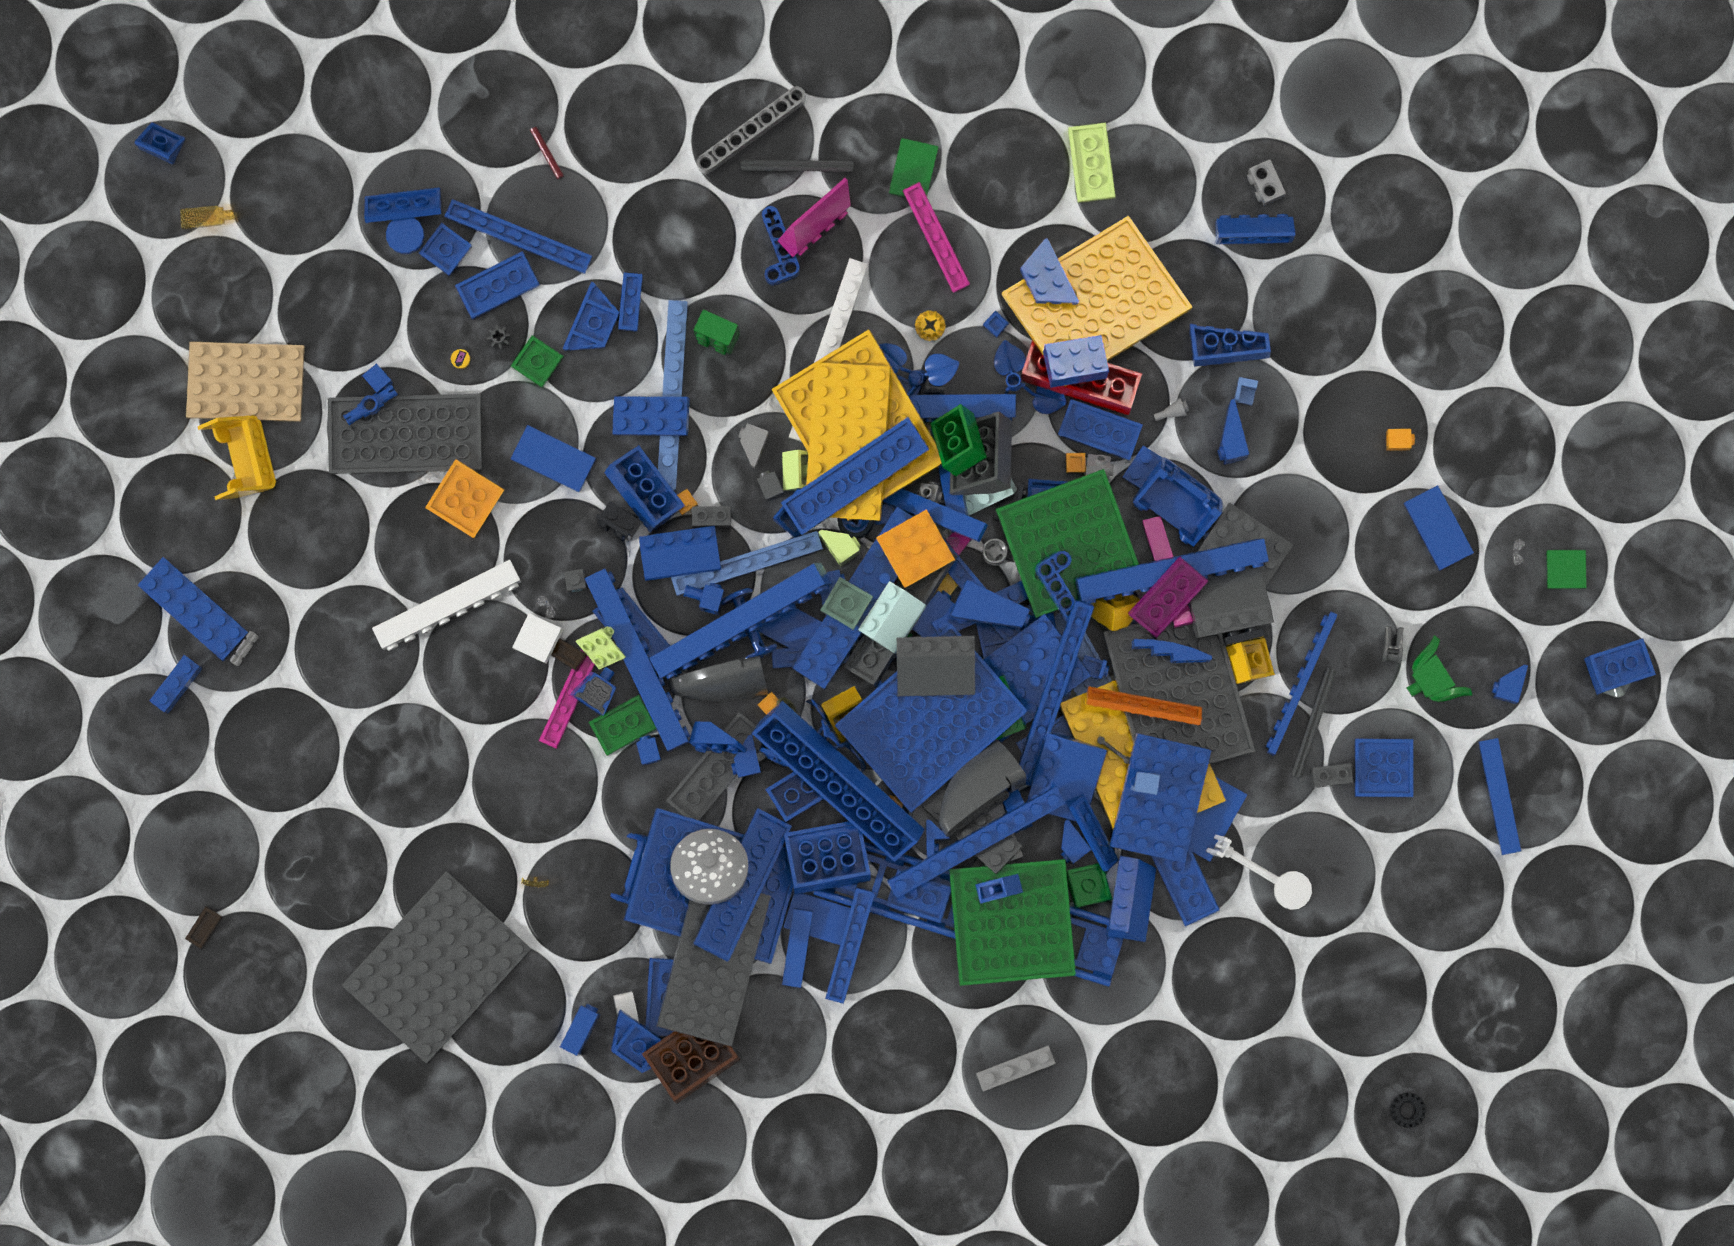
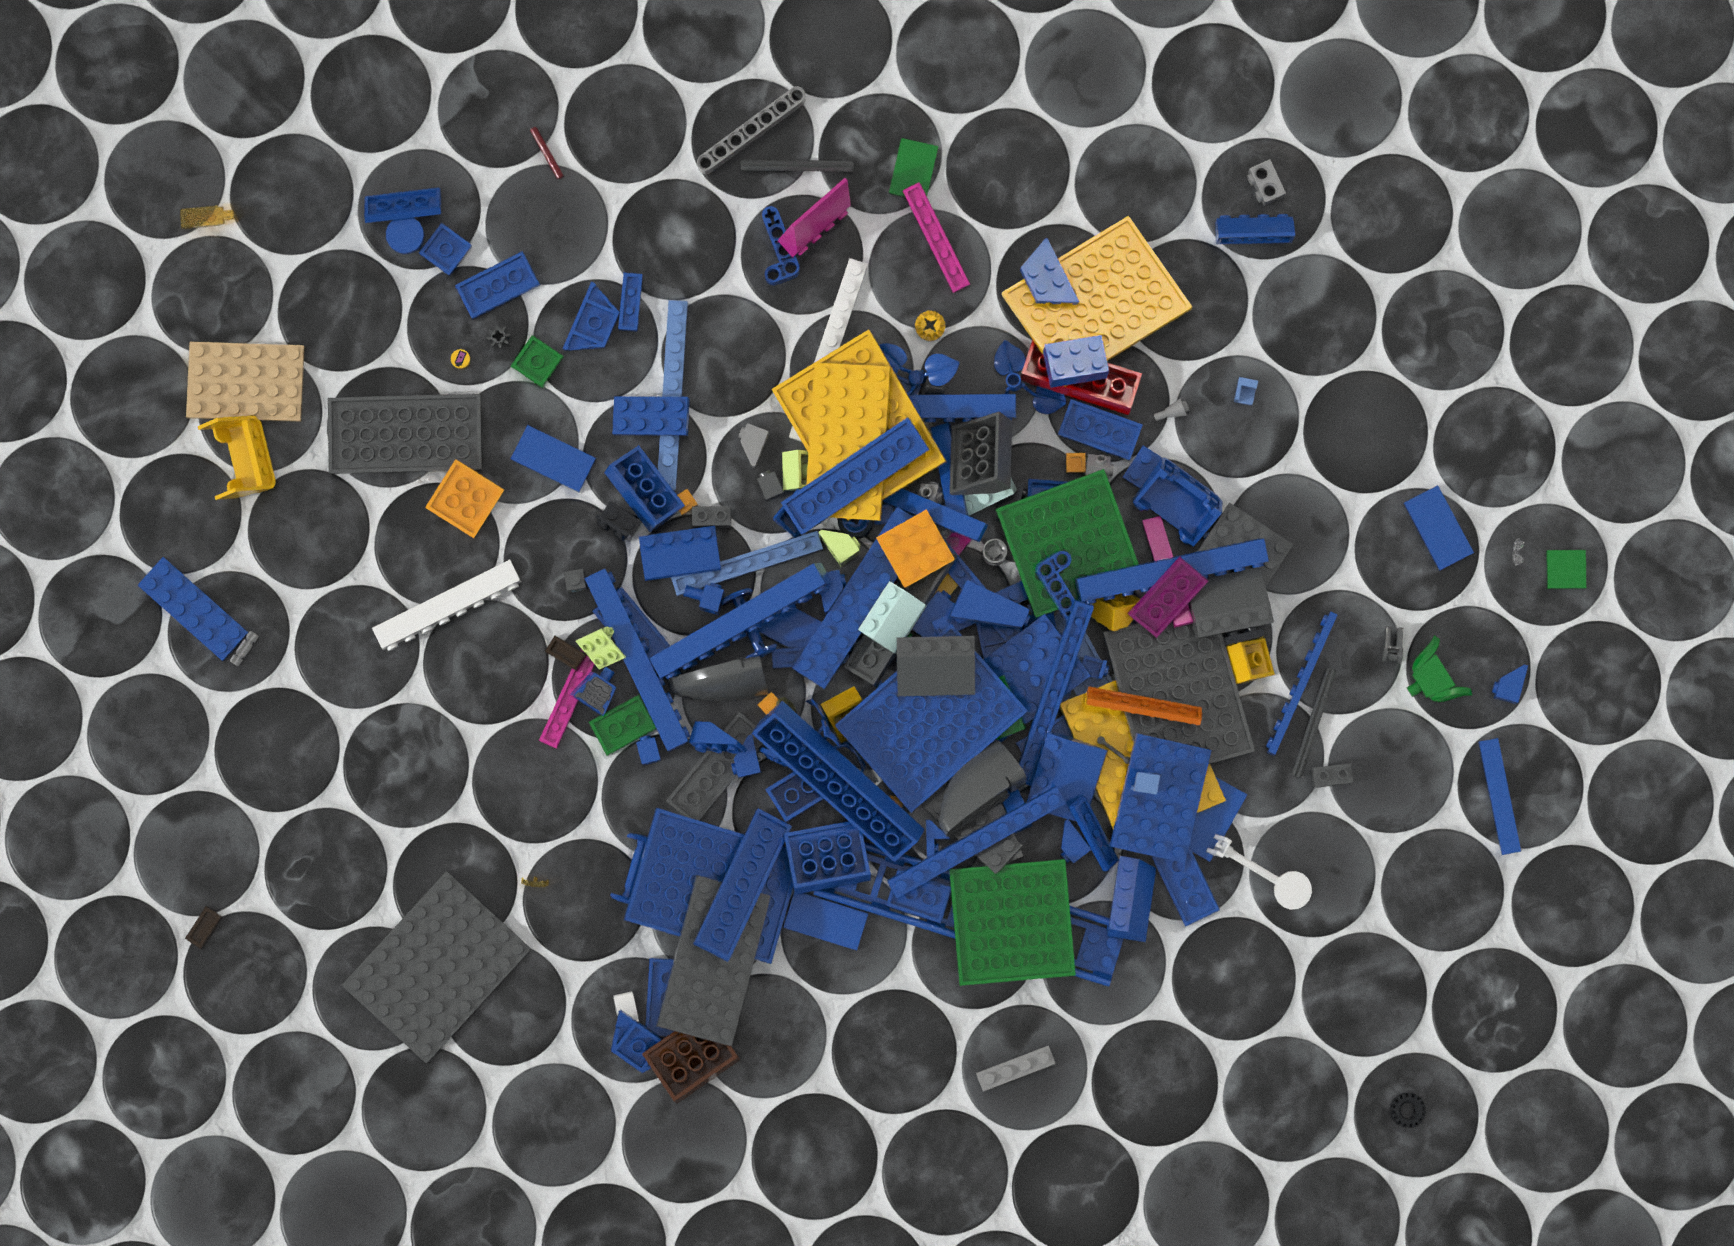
(160, 143): blue slope -> none
(176, 684): blue brick -> none
(377, 378): blue brick -> none
(379, 400): blue pin -> none
(518, 236): blue plate -> none
(537, 638): white tile -> none
(543, 601): clear piece -> none
(580, 1029): blue brick -> none
(709, 866): light grey dish -> none
(716, 332): green brick -> none
(797, 948): blue tile -> none
(846, 603): sand green plate -> none
(850, 945): blue plate -> none
(958, 440): green brick -> none
(996, 324): blue tile -> none
(999, 888): blue slope -> none
(1088, 885): green plate -> none
(1091, 162): yellowish green tile -> none
(1177, 652): blue slope -> none
(1226, 345): blue wedge -> none
(1233, 442): blue slope -> none
(1383, 767): blue plate -> none
(1399, 439): light orange brick -> none
(1619, 667): blue piece -> none

